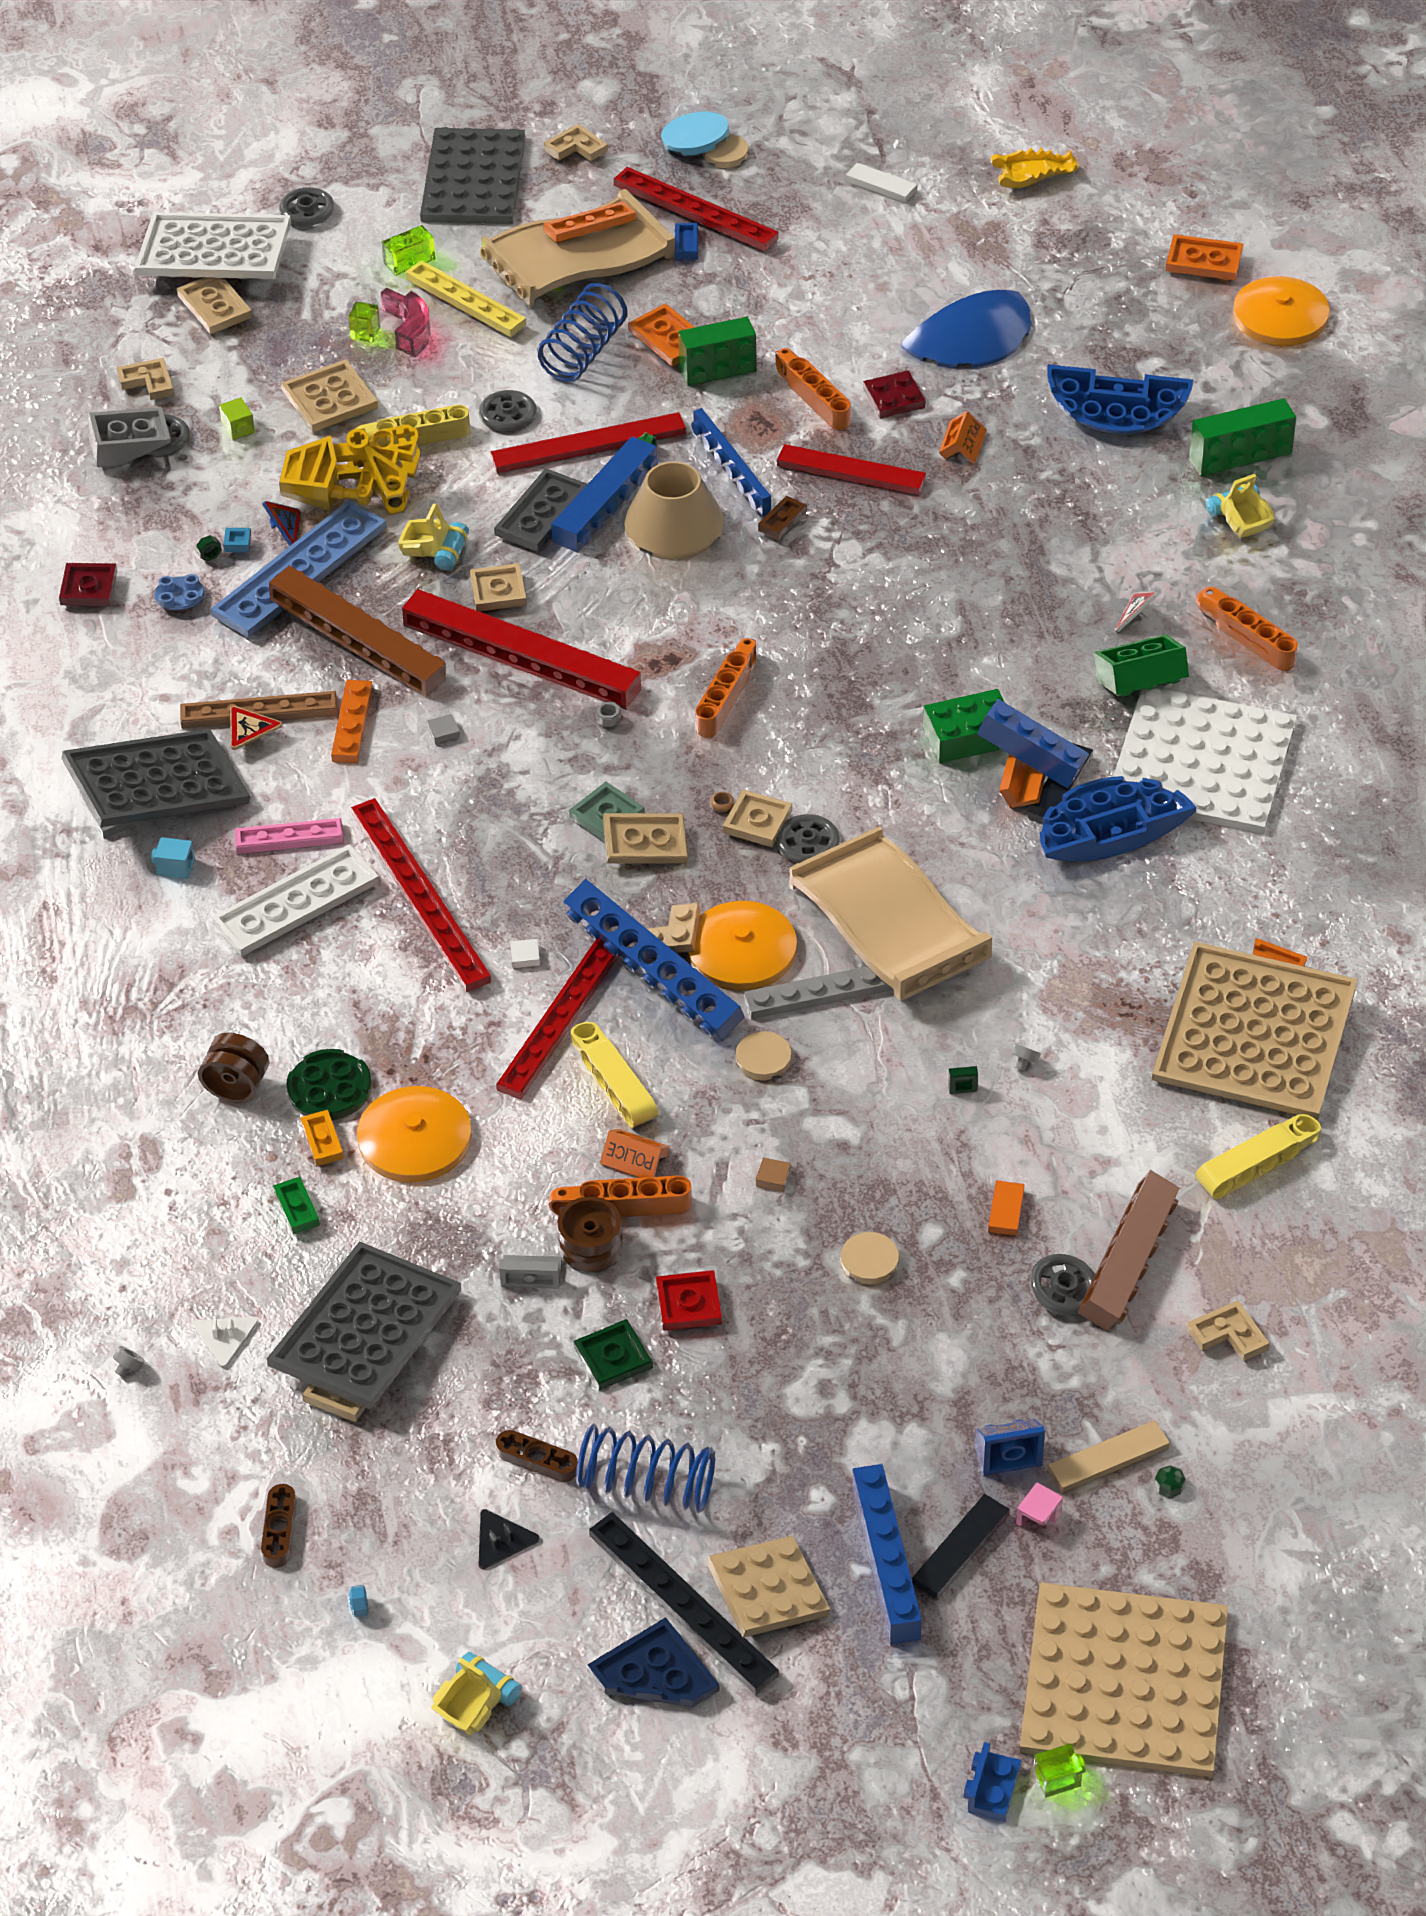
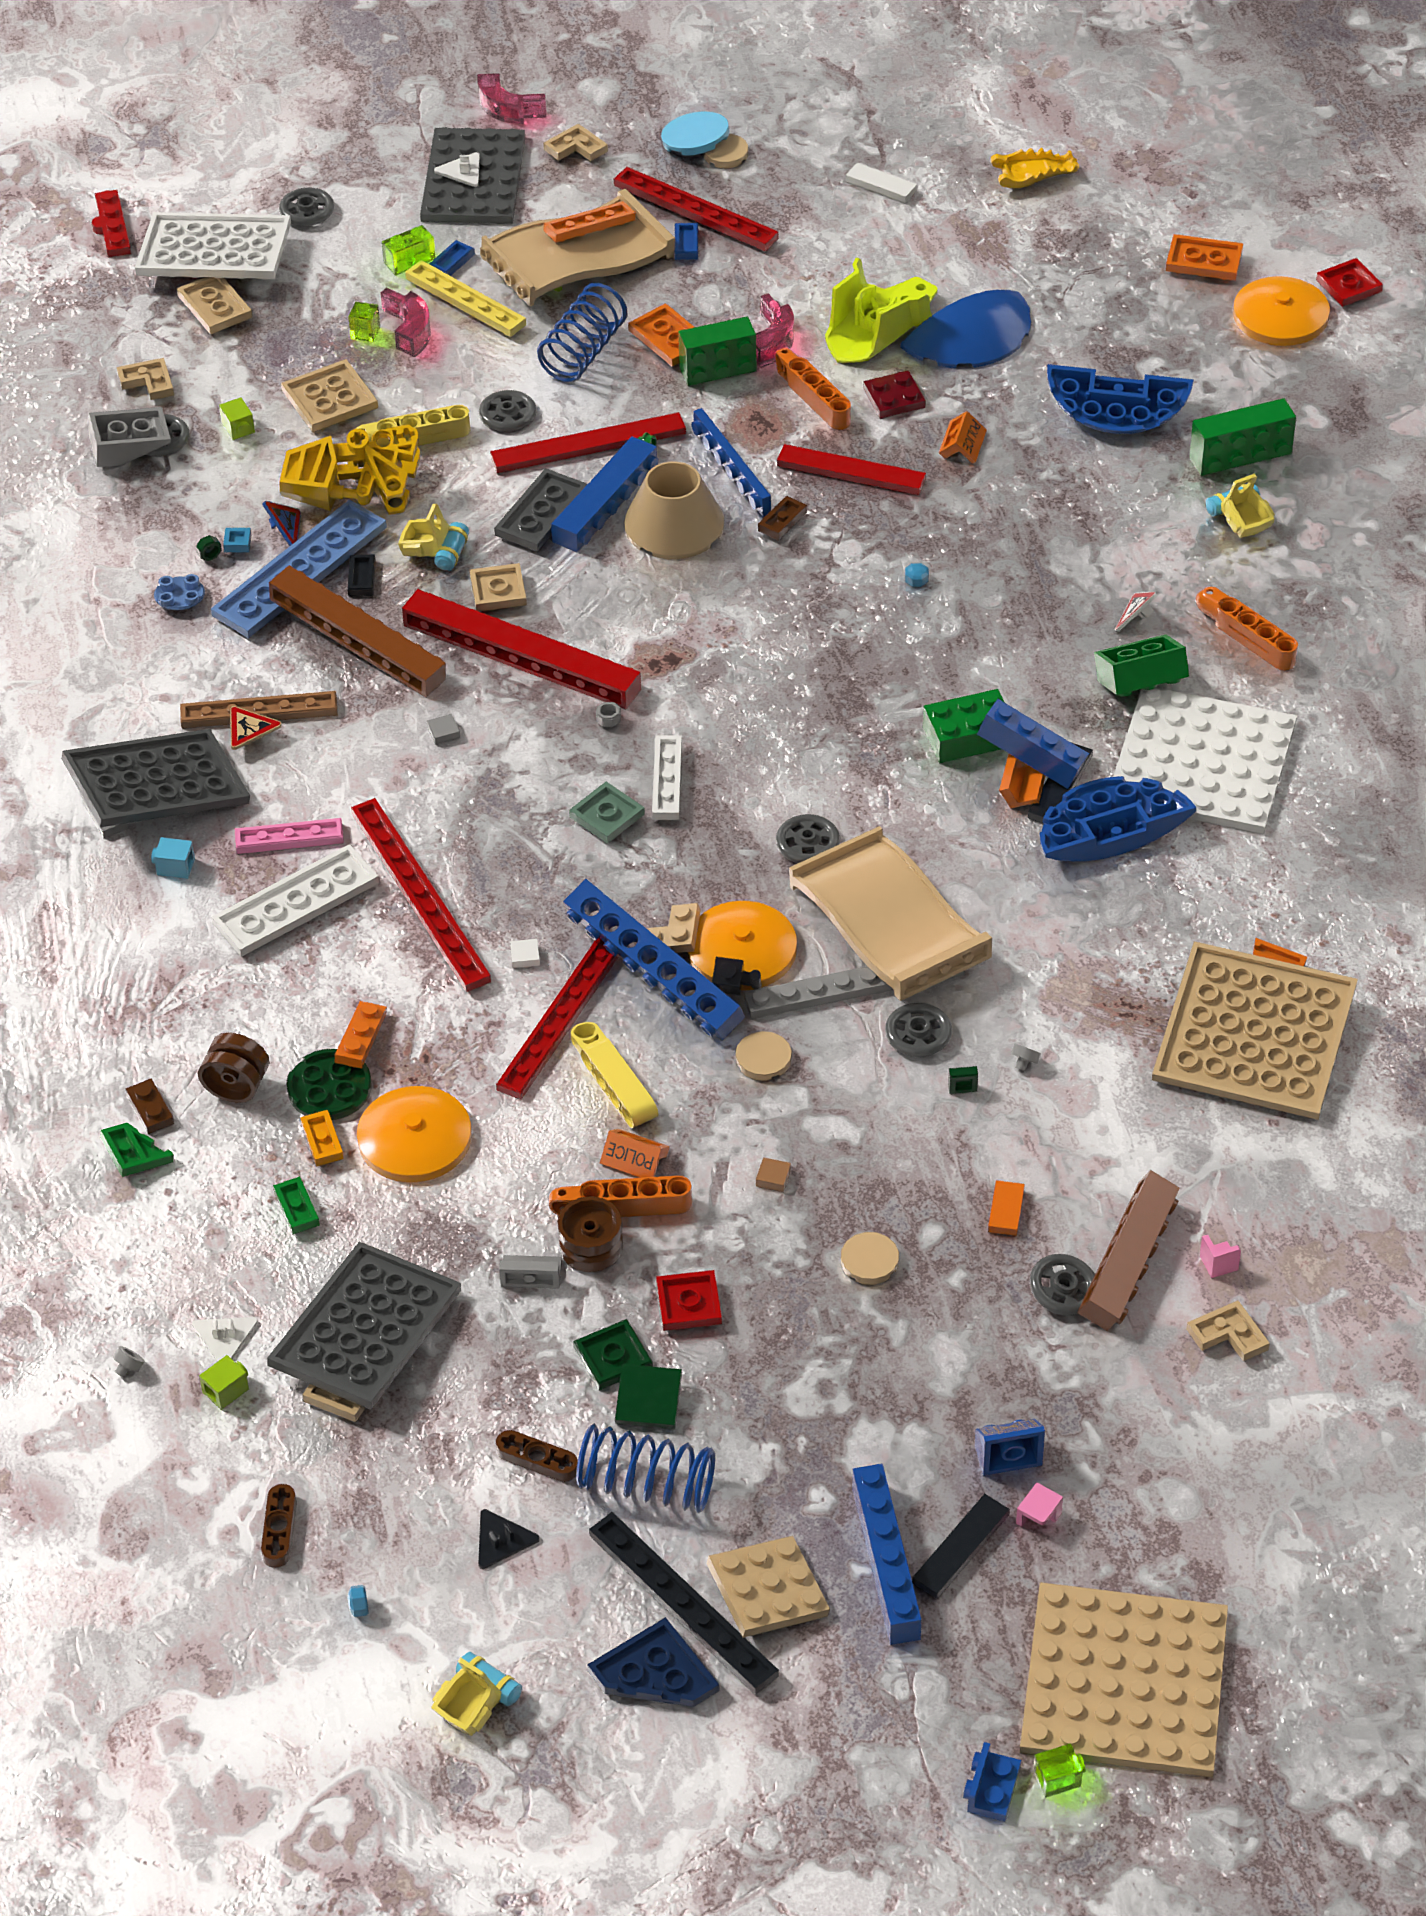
(88, 584): dark red plate -> none
(111, 223): none -> red hinge
(132, 1150): none -> green wing
(149, 1106): none -> reddish brown plate
(224, 1381): none -> lime brick
(352, 721): orange plate -> none
(360, 1034): none -> orange plate
(361, 575): none -> black tile
(453, 257): none -> blue tile
(462, 169): none -> white piece
(506, 105): none -> clear pink arch
(645, 838): tan tile -> none
(648, 1396): none -> dark green tile
(667, 777): none -> white plate
(722, 796): medium nougat piece -> none
(725, 688): orange piece -> none
(730, 976): none -> black brick
(757, 818): tan plate -> none
(780, 332): none -> clear pink arch
(872, 317): none -> neon yellow piece
(916, 574): none -> dark azure tile
(918, 1029): none -> dark grey plate
(1108, 1456): tan tile -> none
(1169, 1481): dark green tile -> none
(1219, 1258): none -> bright pink panel
(1258, 1155): light yellow piece -> none
(1349, 282): none -> red plate

